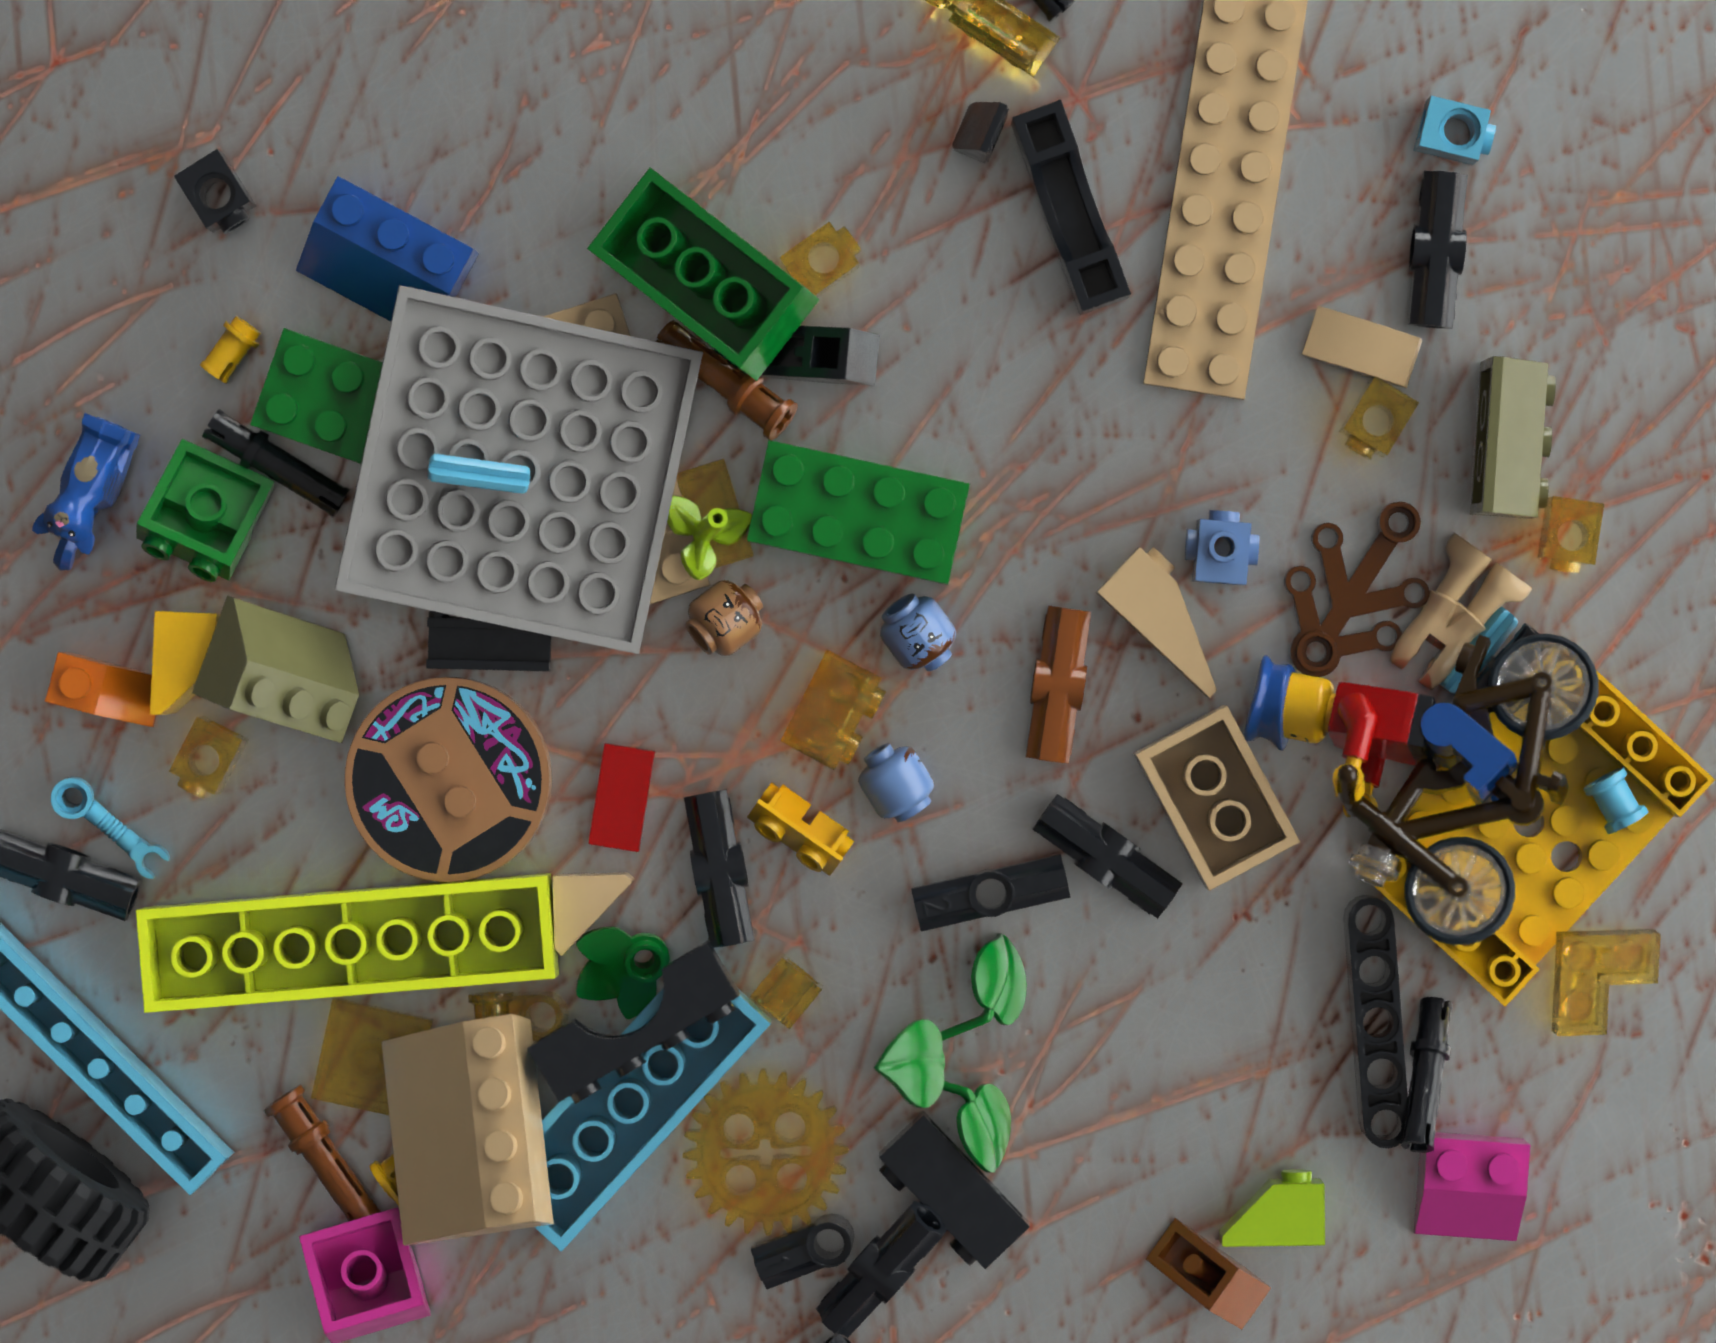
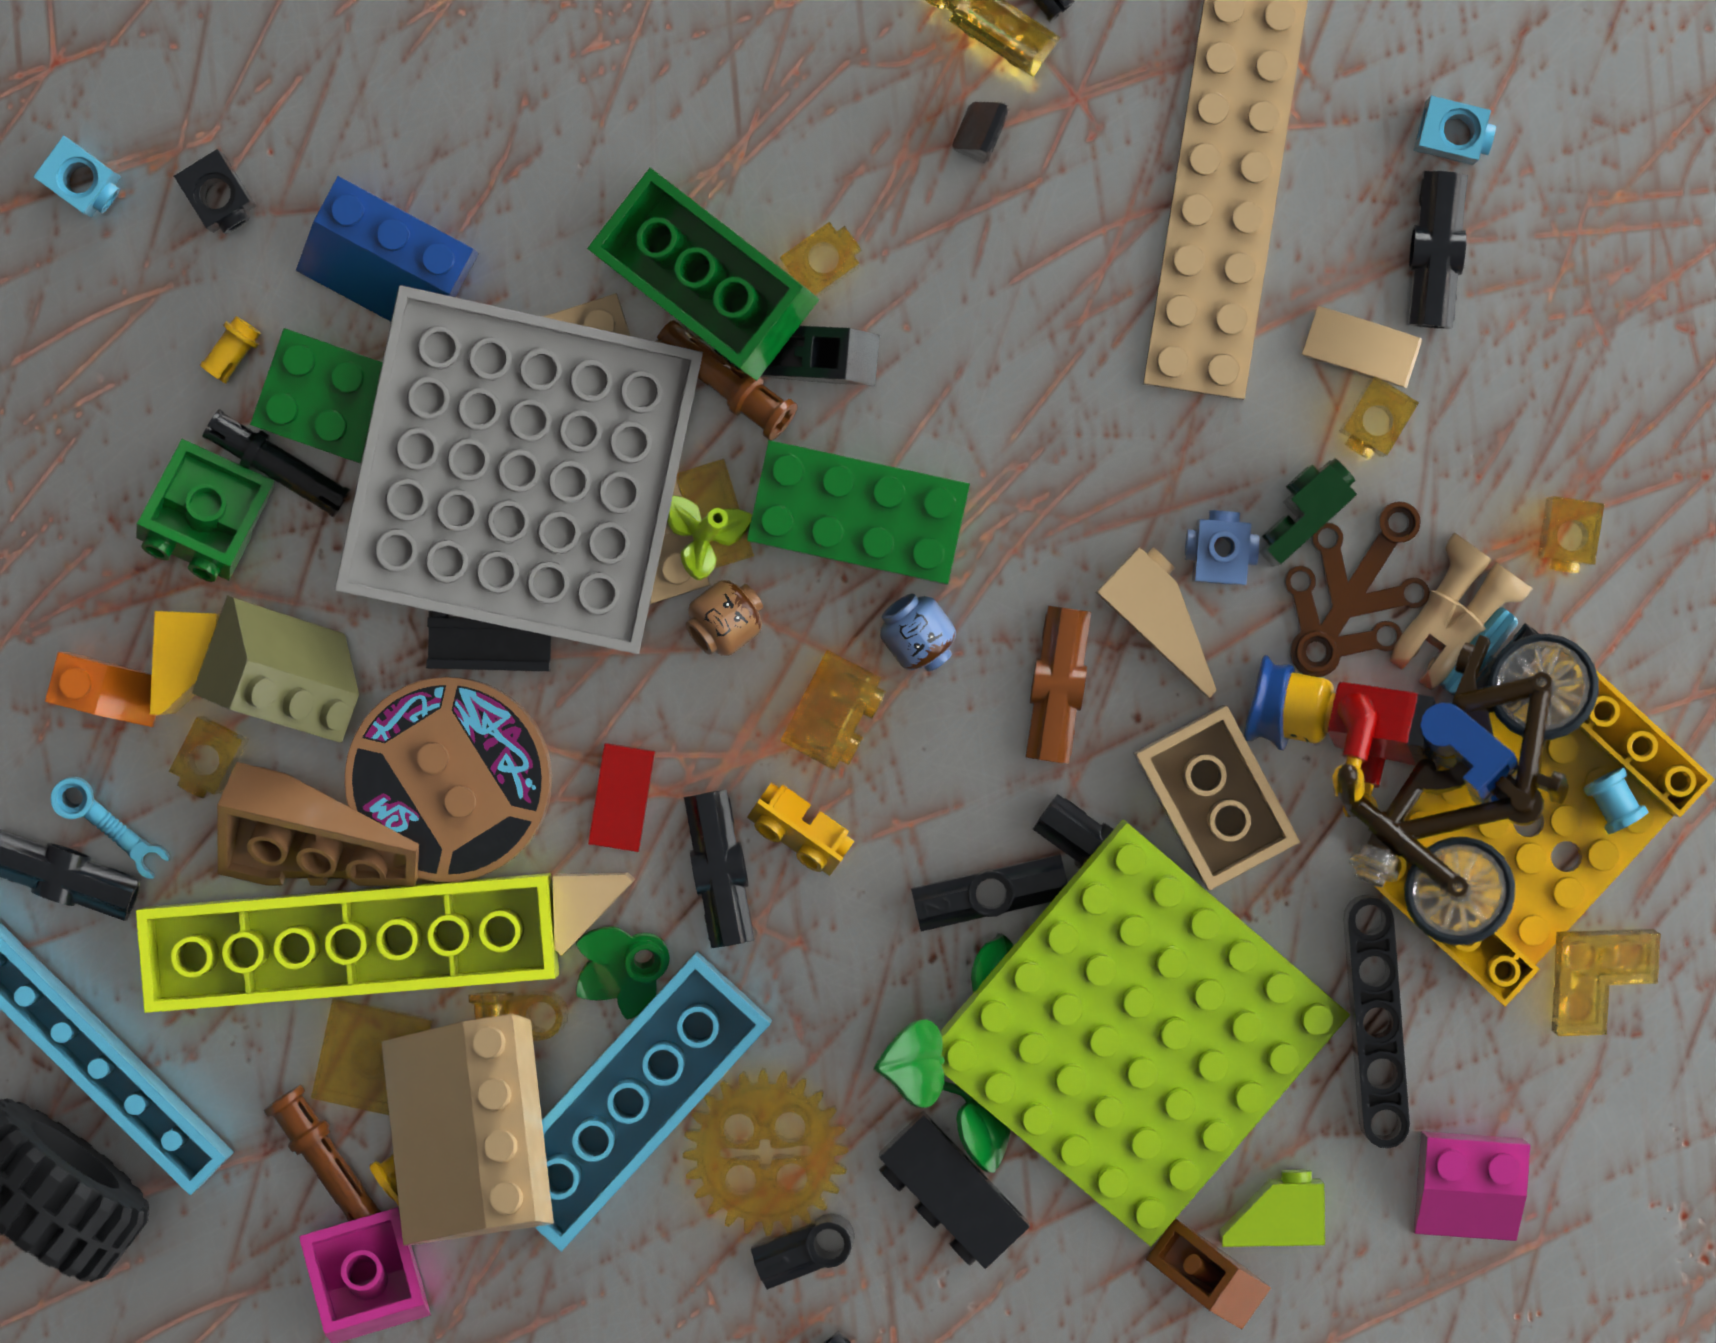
(60, 165): none -> medium azure brick
(87, 485): blue animal -> none
(286, 829): none -> medium nougat wedge
(478, 473): medium azure axle -> none
(578, 1056): black arch -> none
(786, 991): clear yellow brick -> none
(881, 1269): black piece -> none
(896, 782): medium blue head -> none
(1069, 207): black arch -> none
(1137, 1033): none -> lime plate
(1314, 501): none -> dark green plate
(1429, 1058): black pin -> none
(1511, 438): slope -> none

